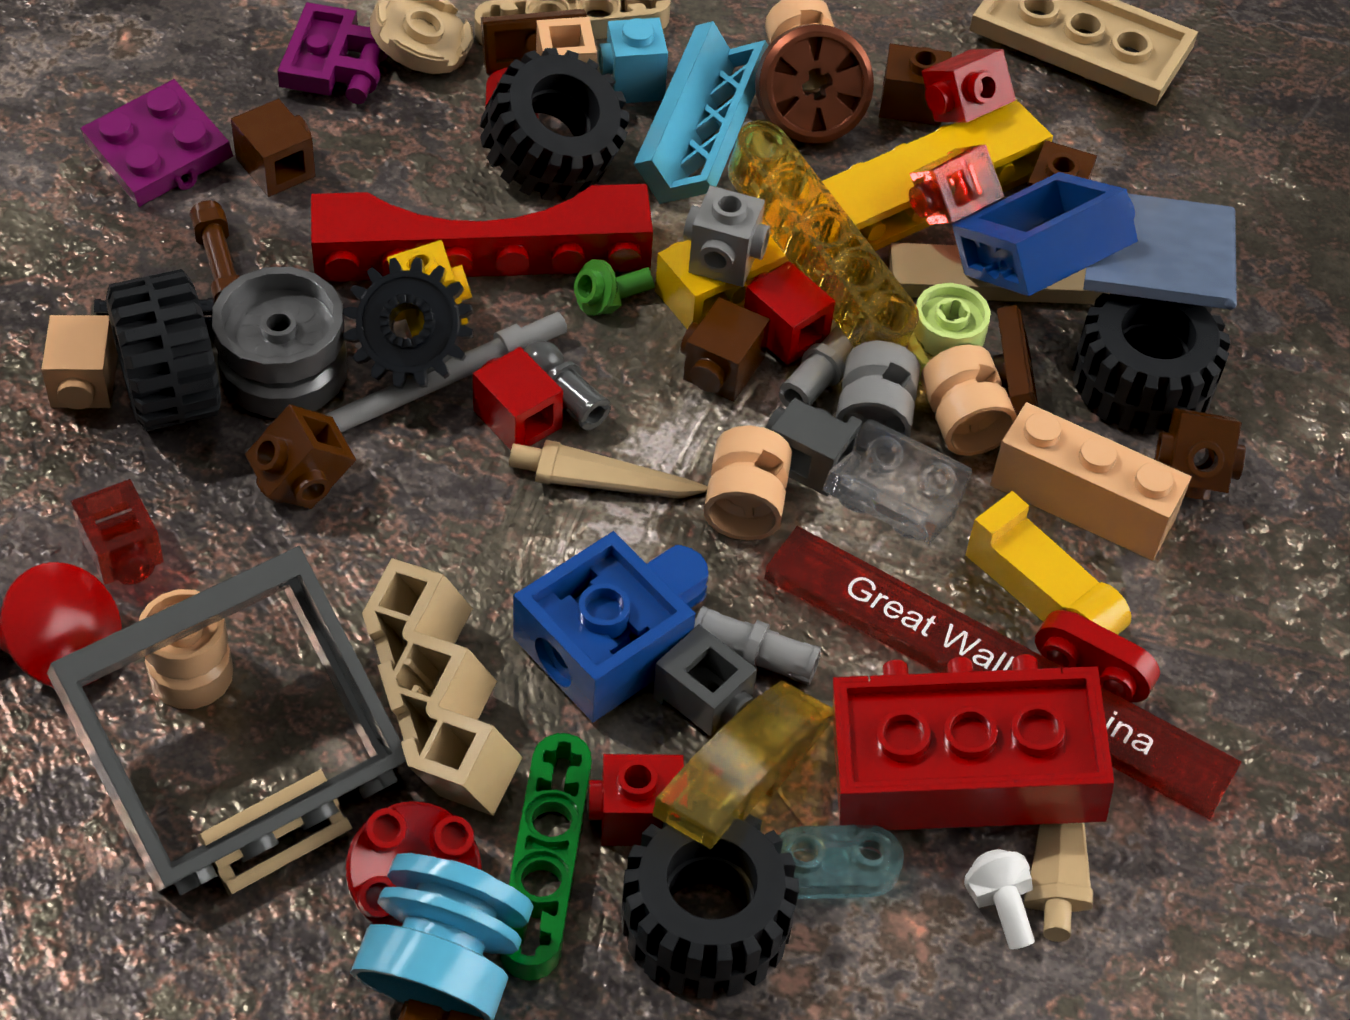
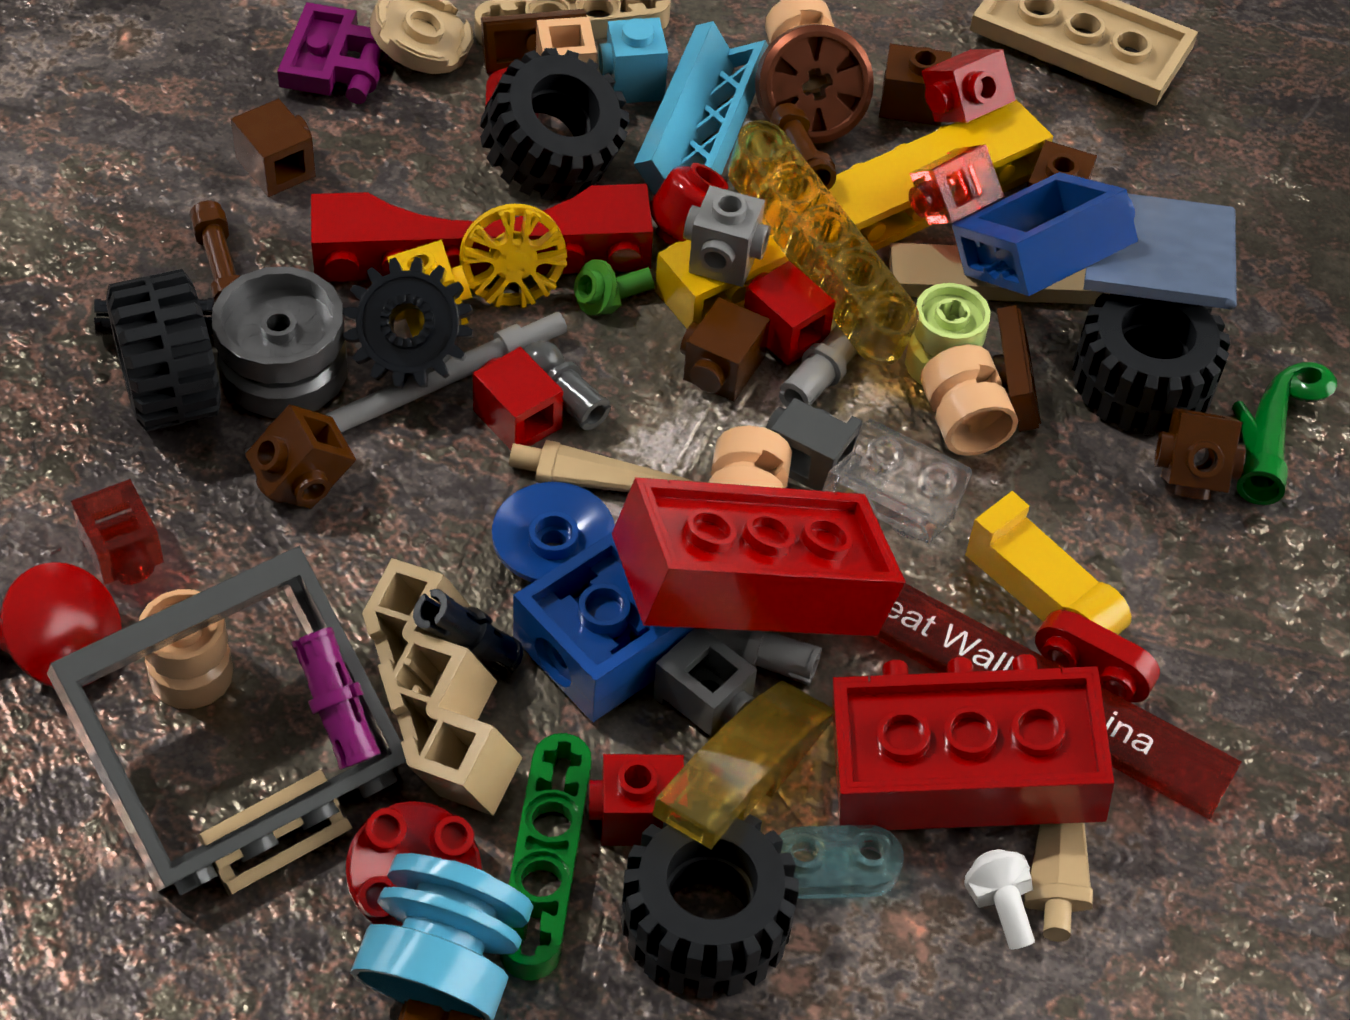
(79, 361): light nougat brick -> none
(156, 142): magenta plate -> none
(335, 698): none -> magenta pin
(469, 629): none -> black pin
(513, 255): none -> yellow wheel
(543, 516): none -> blue dish
(677, 194): none -> red head
(755, 558): none -> red piece
(796, 125): none -> reddish brown bar
(880, 385): light grey wheel -> none
(1089, 480): light nougat brick -> none
(1264, 436): none -> green plant

